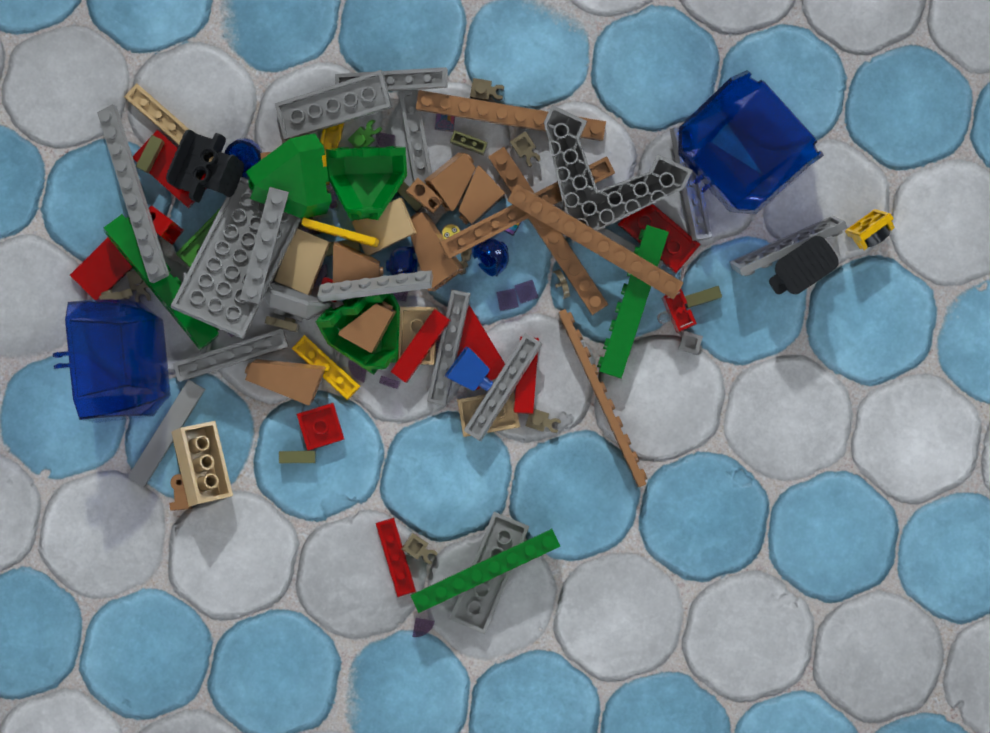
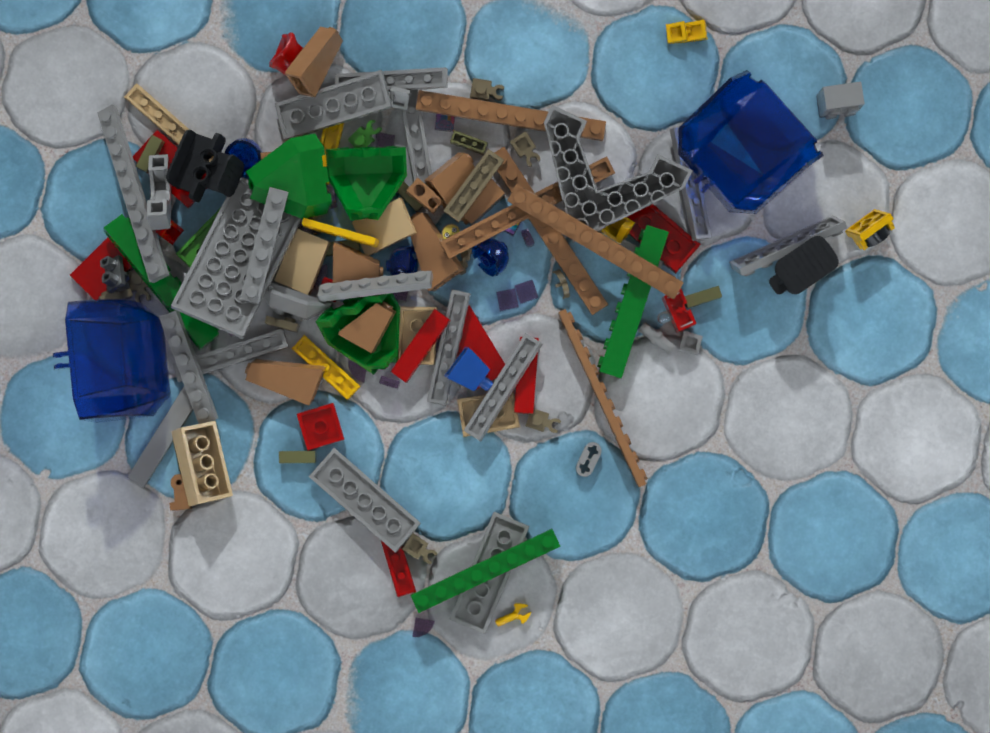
(114, 273): none -> dark grey hips
(160, 201): none -> light grey arch
(188, 367): none -> light grey plate
(286, 53): none -> red piece
(314, 61): none -> medium nougat slope
(364, 500): none -> light grey plate
(400, 98): none -> light grey tile
(473, 185): none -> dark tan plate
(514, 615): none -> yellow bar
(527, 238): none -> clear purple tile
(584, 456): none -> light grey beam
(619, 230): none -> yellow panel
(657, 337): none -> light grey pin
(686, 32): none -> yellow slope
(840, 100): none -> light grey brick

